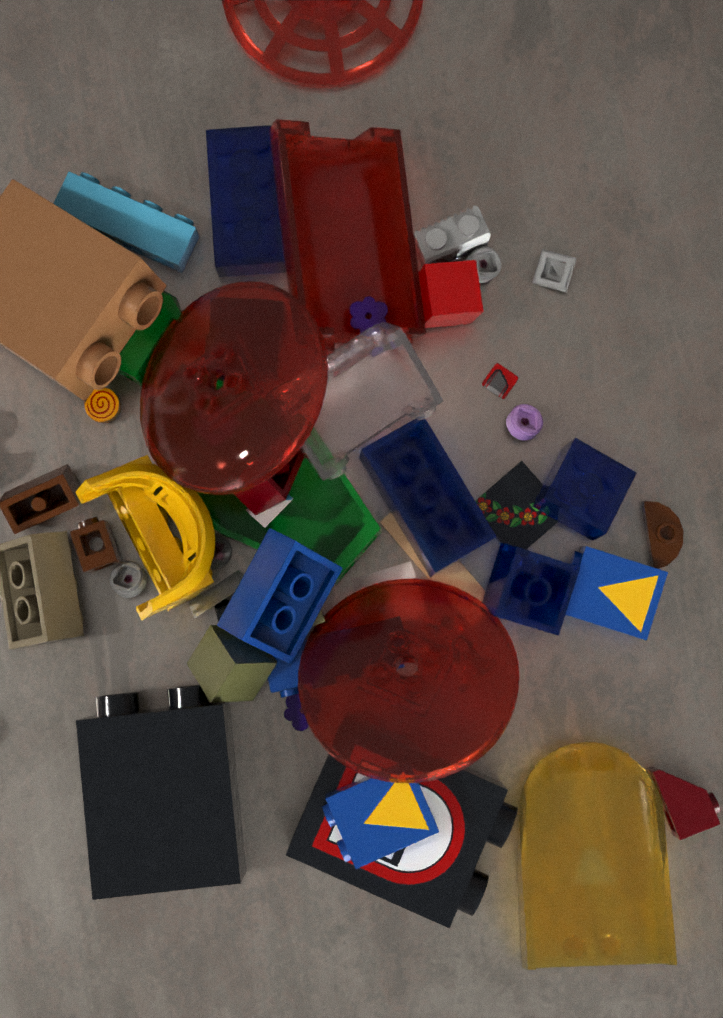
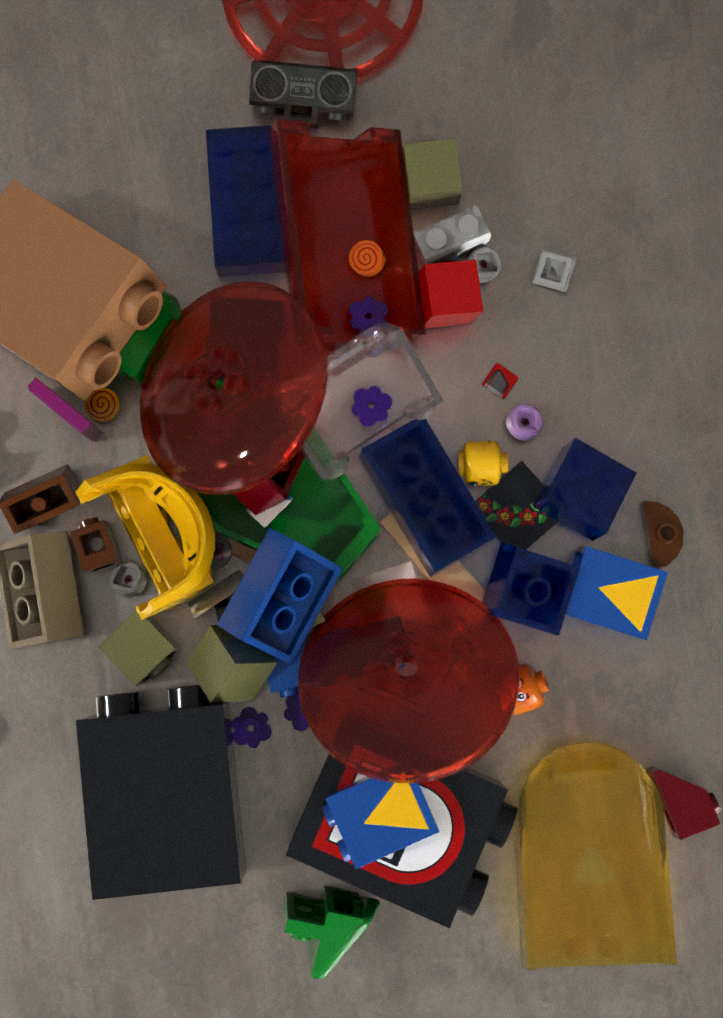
(64, 410): none -> magenta tile
(129, 222): medium azure brick -> none
(140, 649): none -> olive head
(243, 552): none -> nougat tile
(261, 730): none -> dark purple plant
(290, 84): none -> pearl dark grey piece
(331, 923): none -> green piece
(363, 398): none -> dark purple plant
(366, 258): none -> orange tile
(432, 173): none -> olive head
(481, 463): none -> yellow head
(531, 689): none -> orange head

